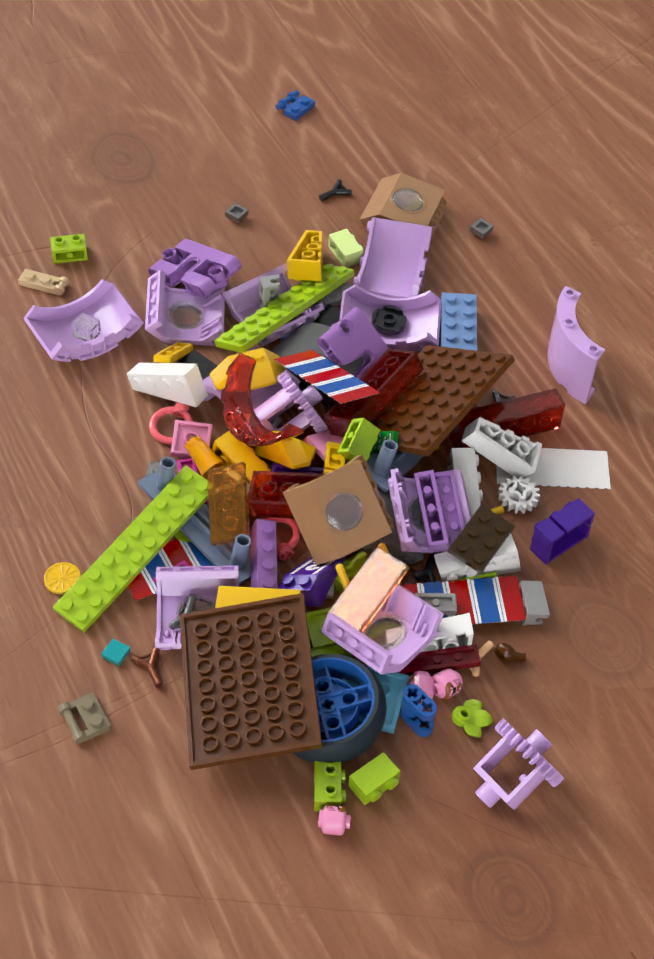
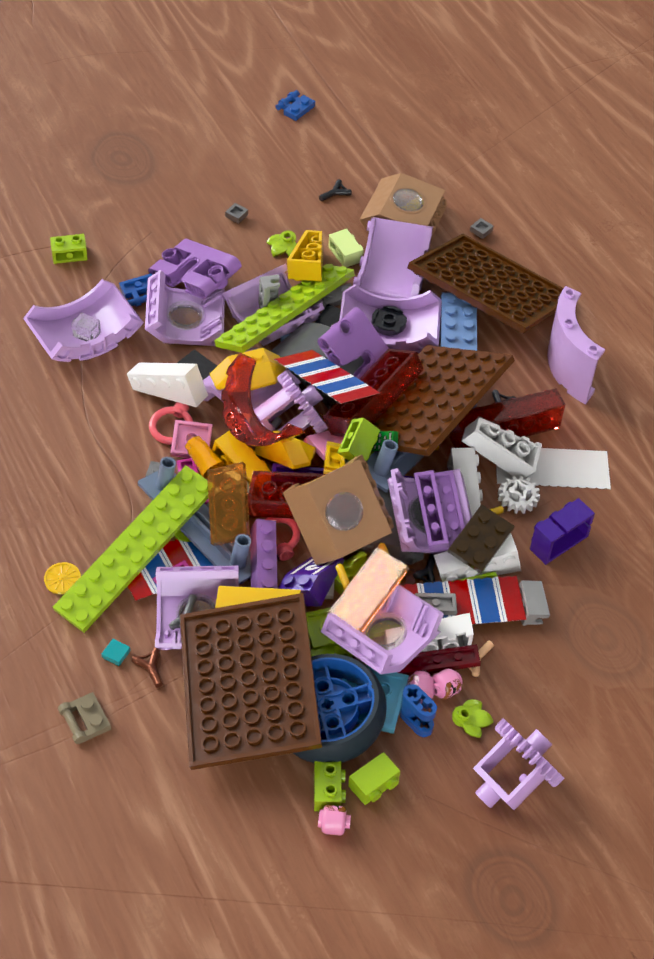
(43, 282): tan plate -> none
(134, 288): none -> blue plate
(173, 352): yellow tile -> none
(281, 244): none -> lime plate
(489, 282): none -> reddish brown plate
(508, 654): reddish brown animal -> none

